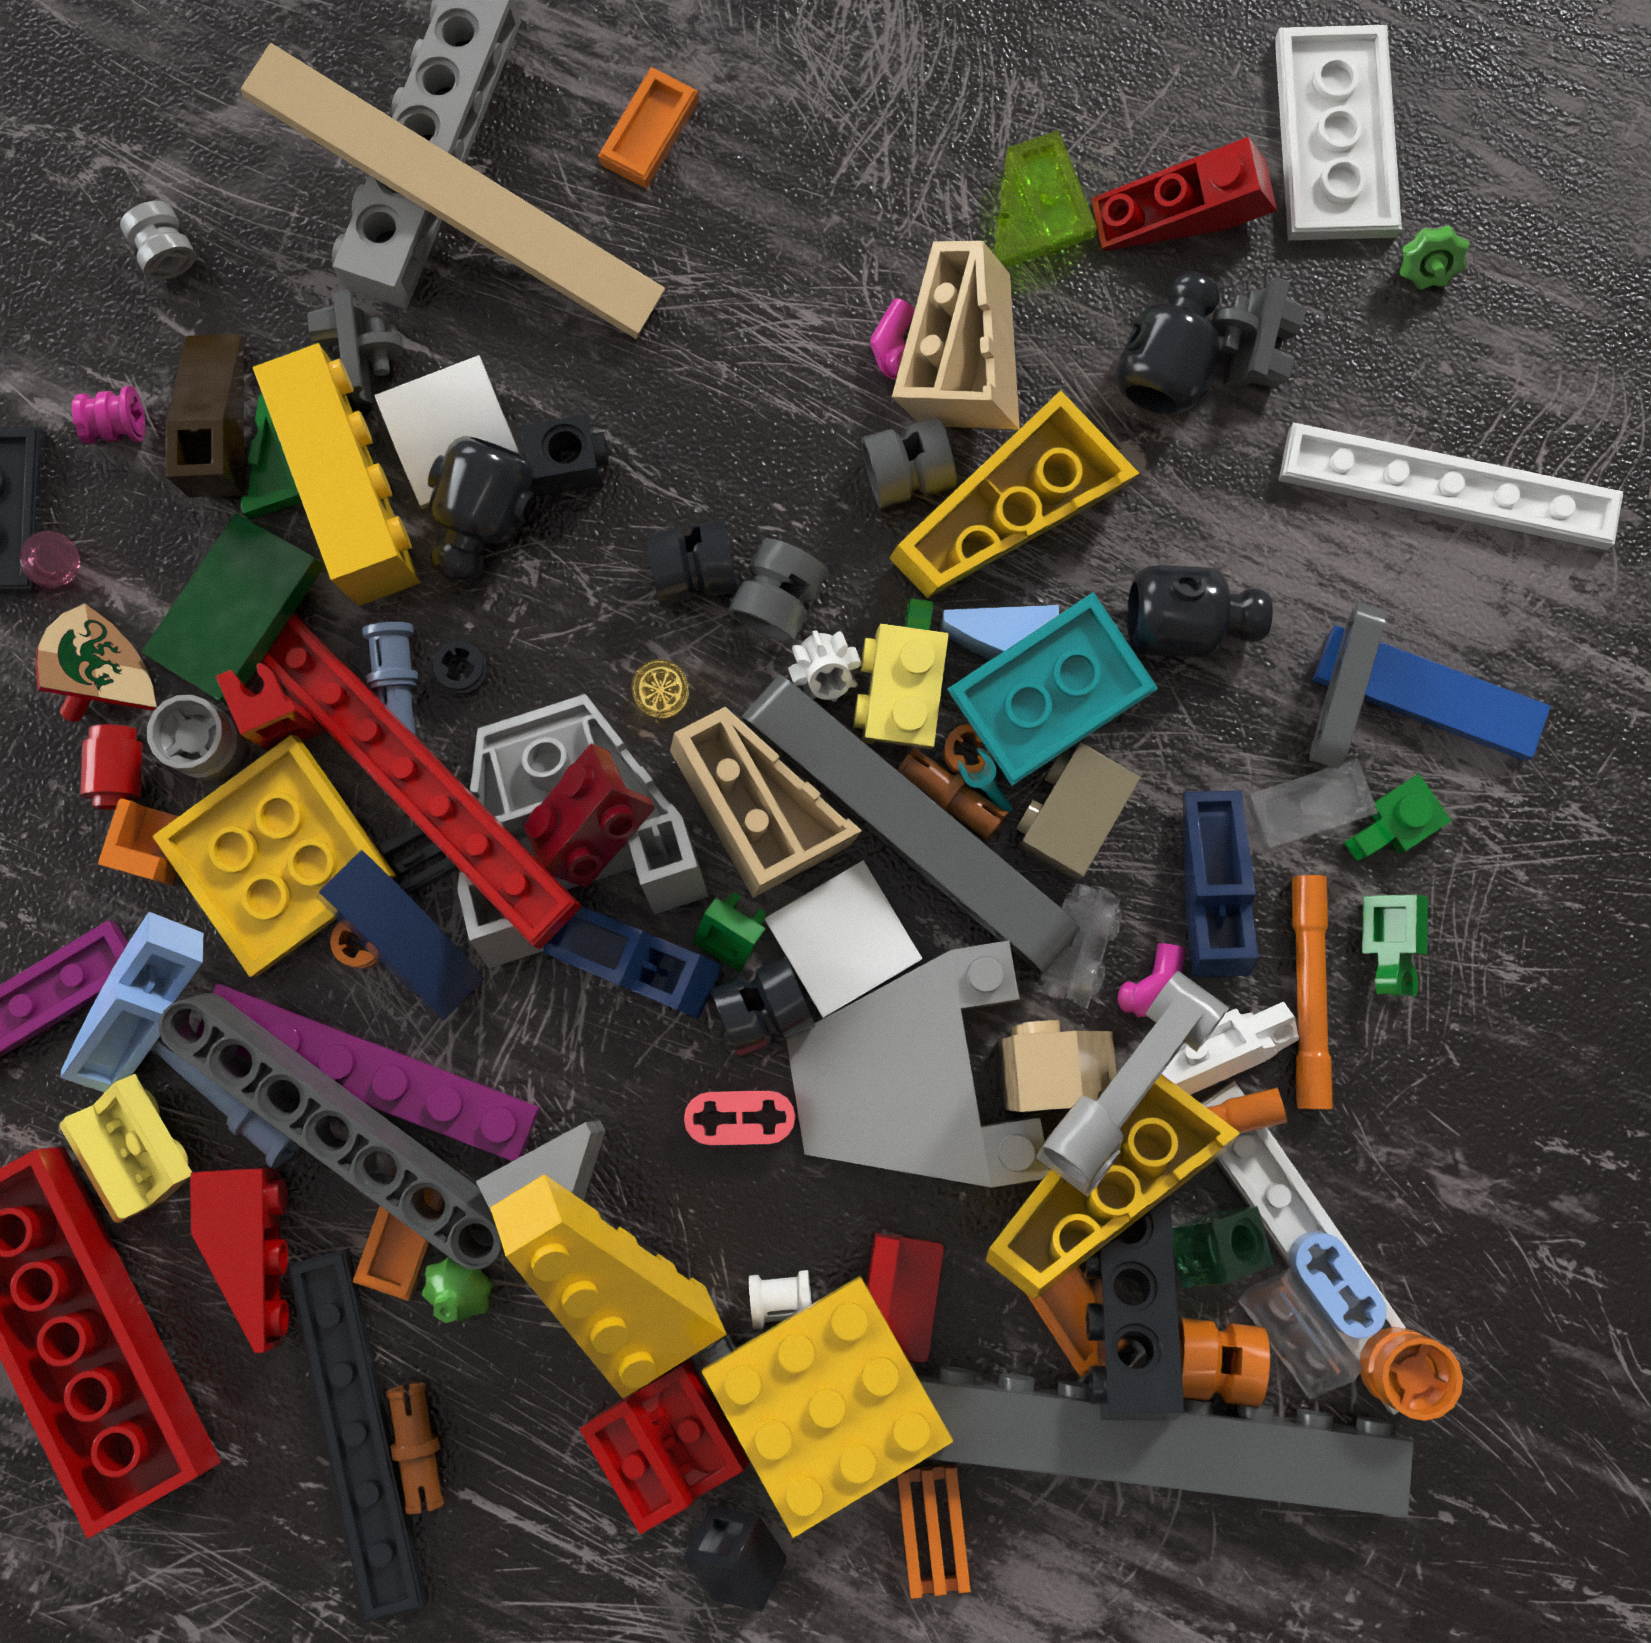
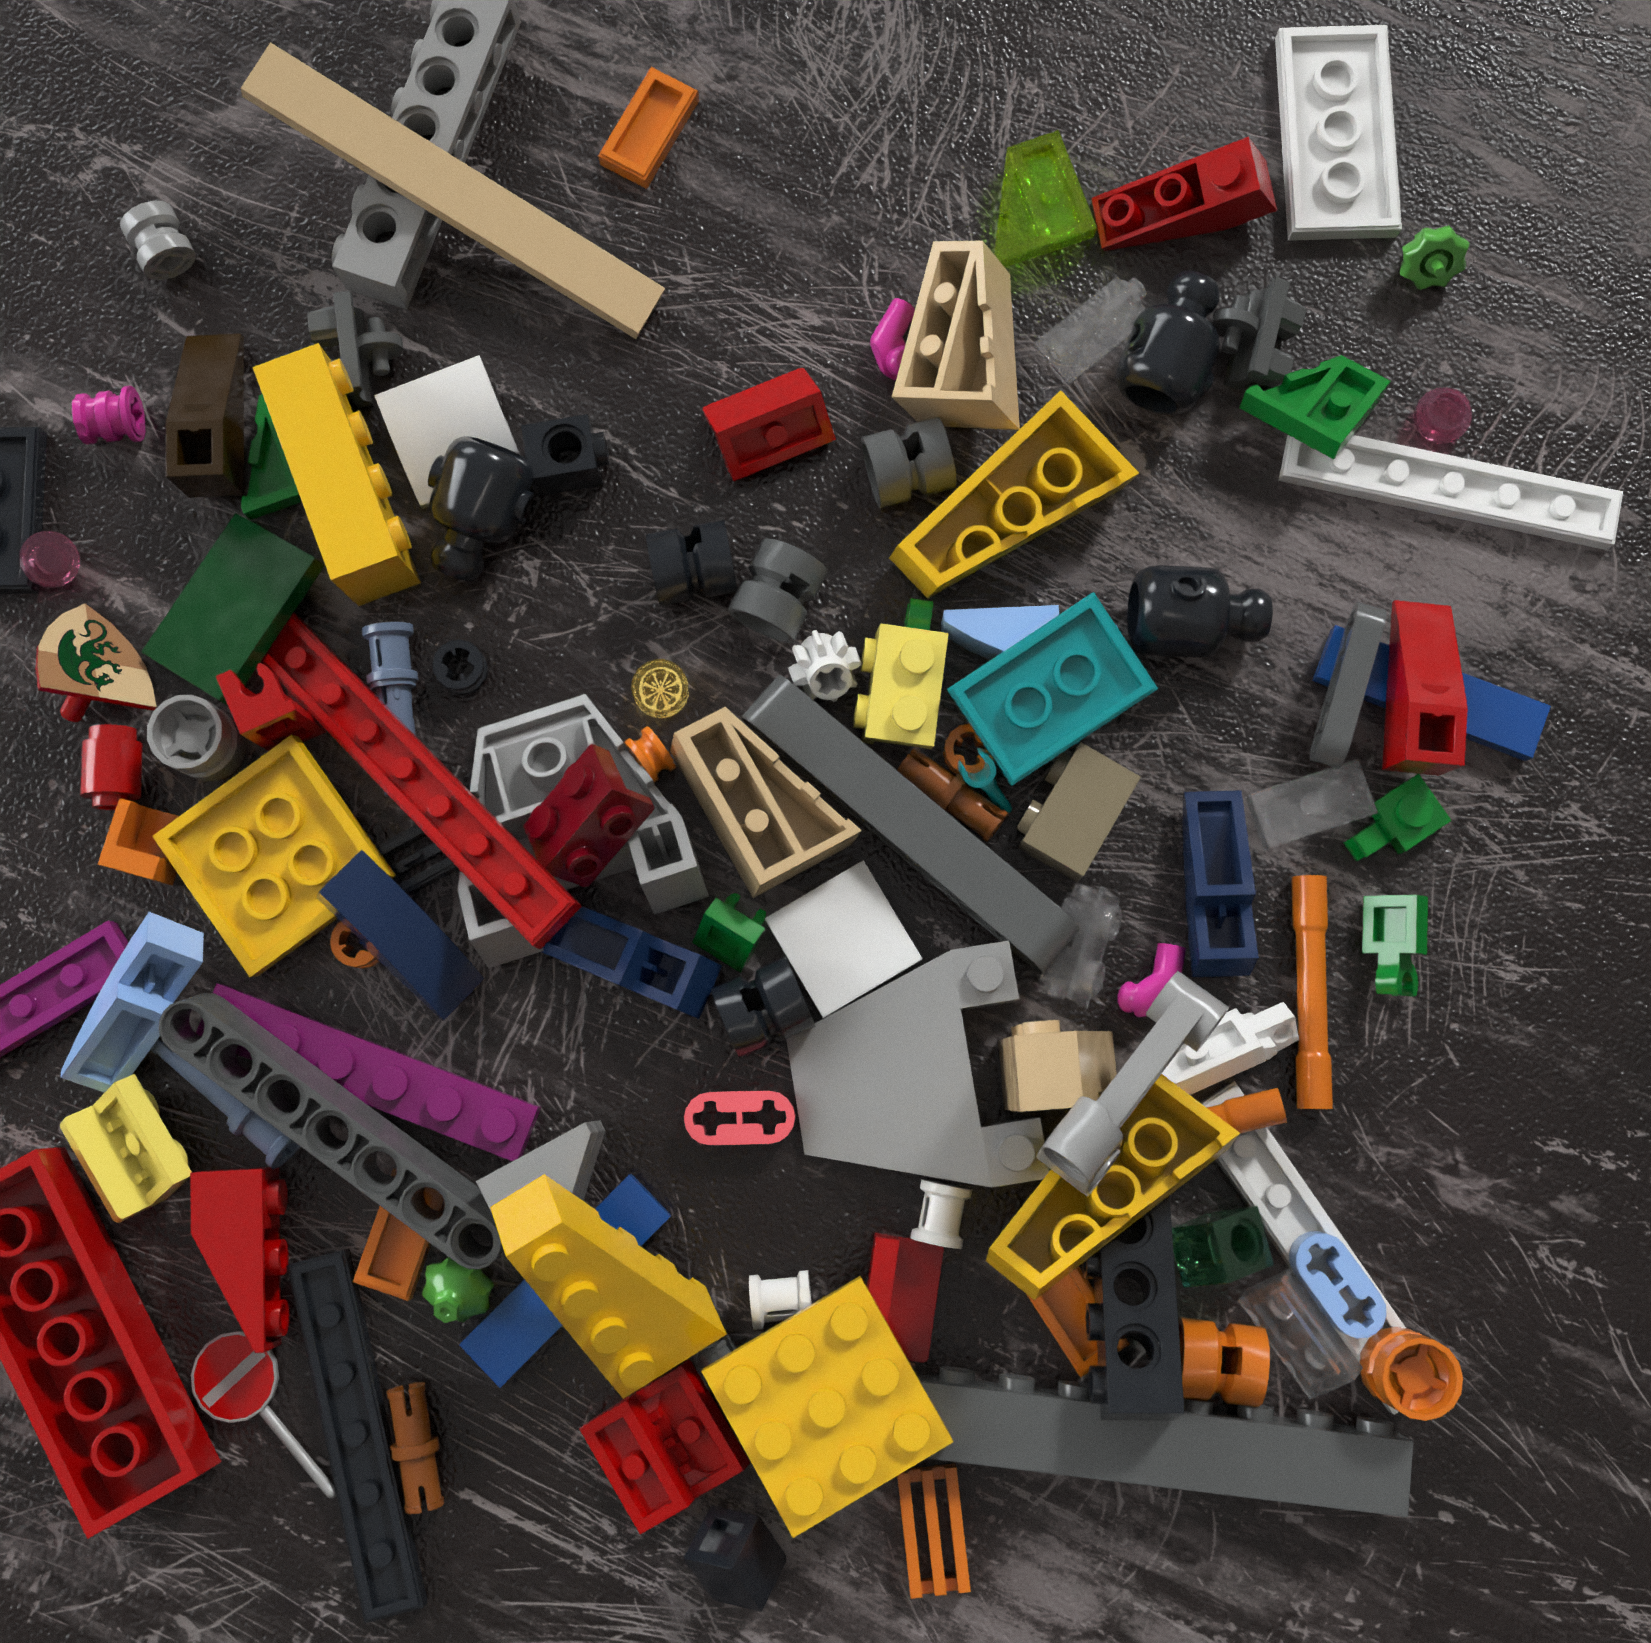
(239, 1384): none -> piece
(522, 1319): none -> blue tile
(650, 753): none -> orange bush
(769, 423): none -> red panel
(941, 1214): none -> white bush
(1093, 329): none -> clear hinge
(1320, 403): none -> green wing
(1424, 692): none -> red slope
(1443, 415): none -> clear pink plate

